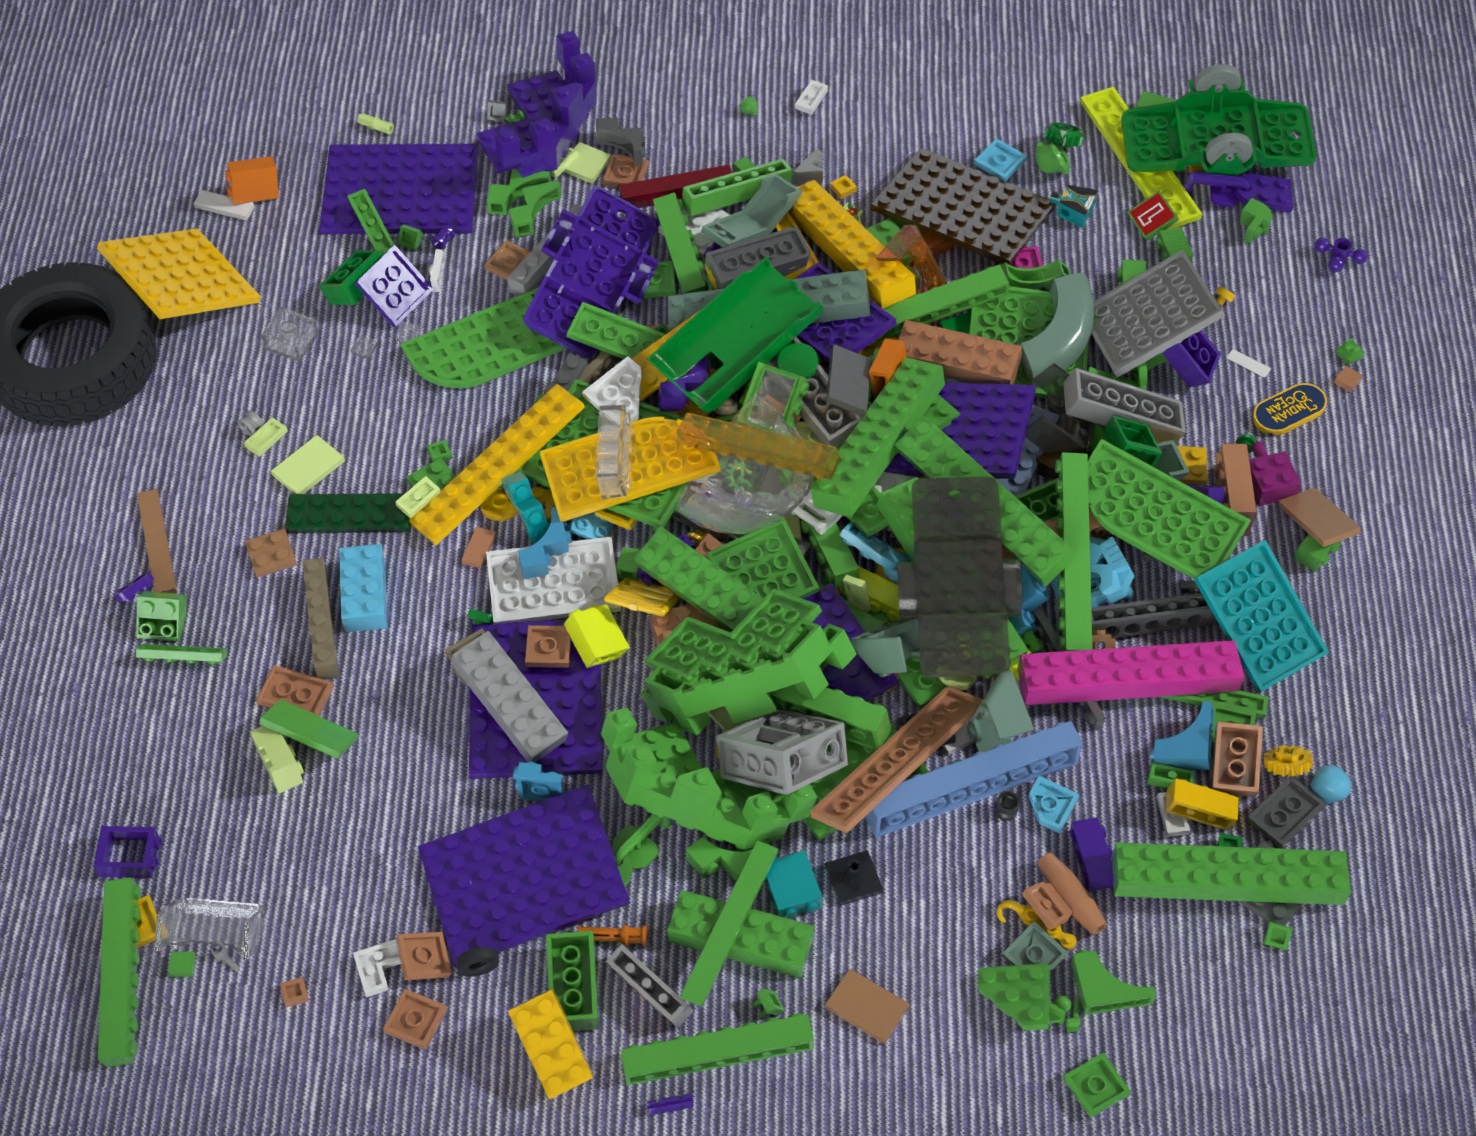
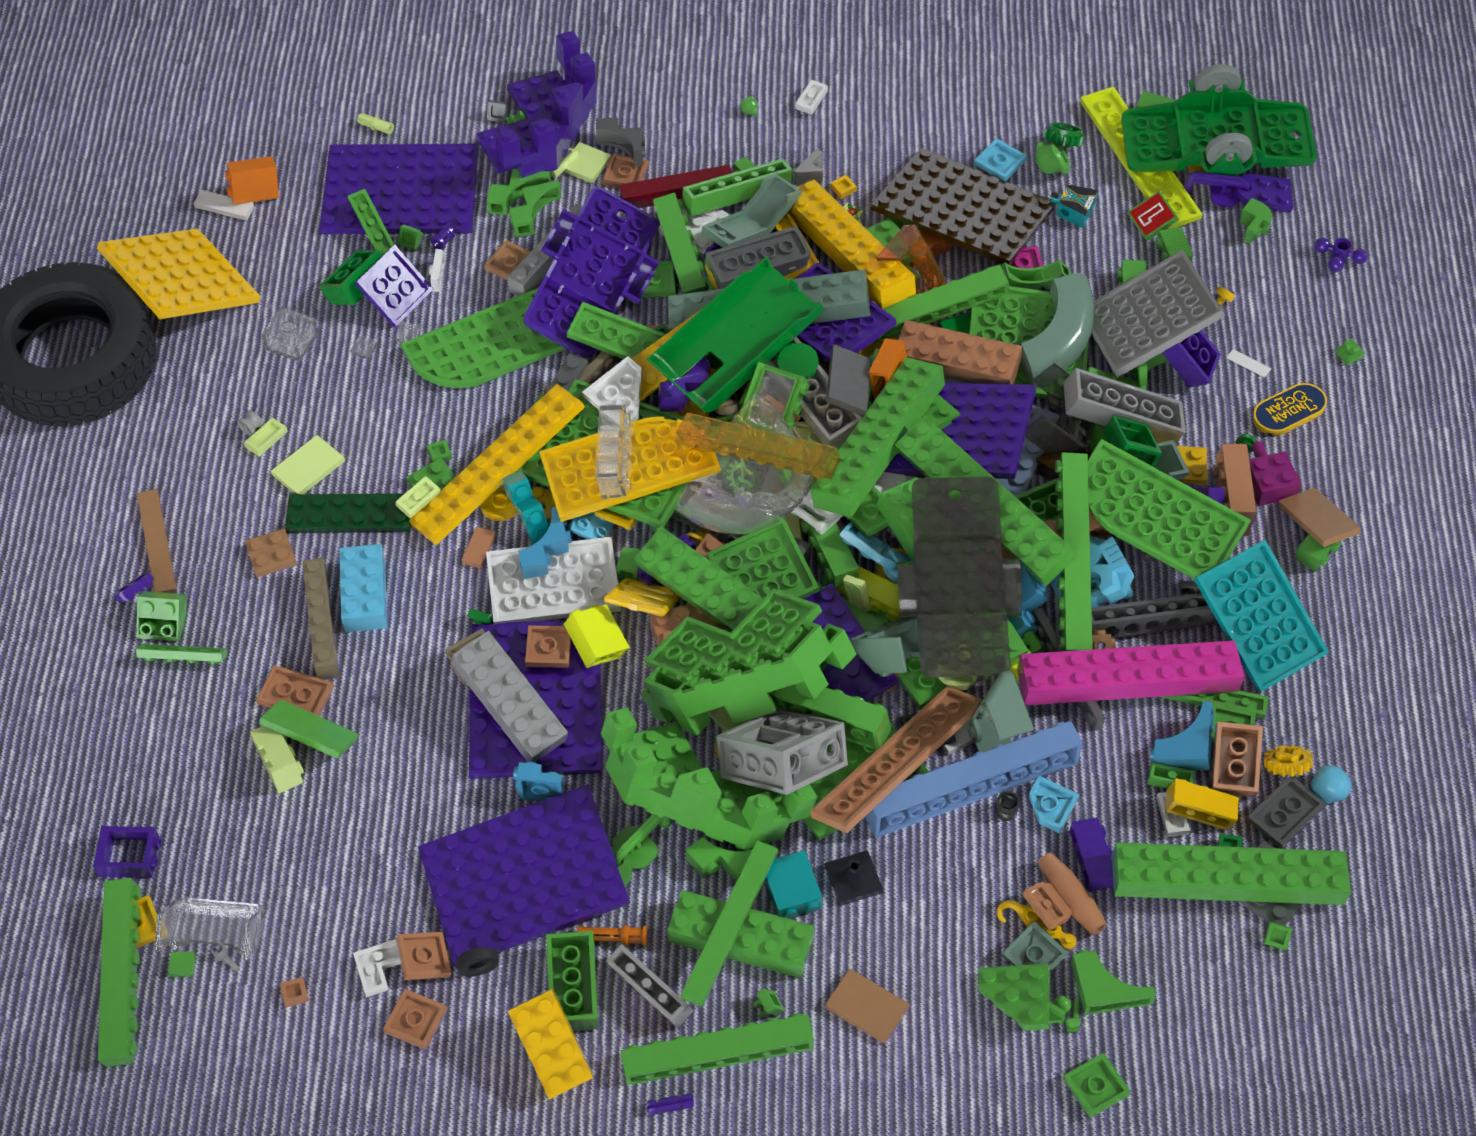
(1348, 379): nougat tile -> none

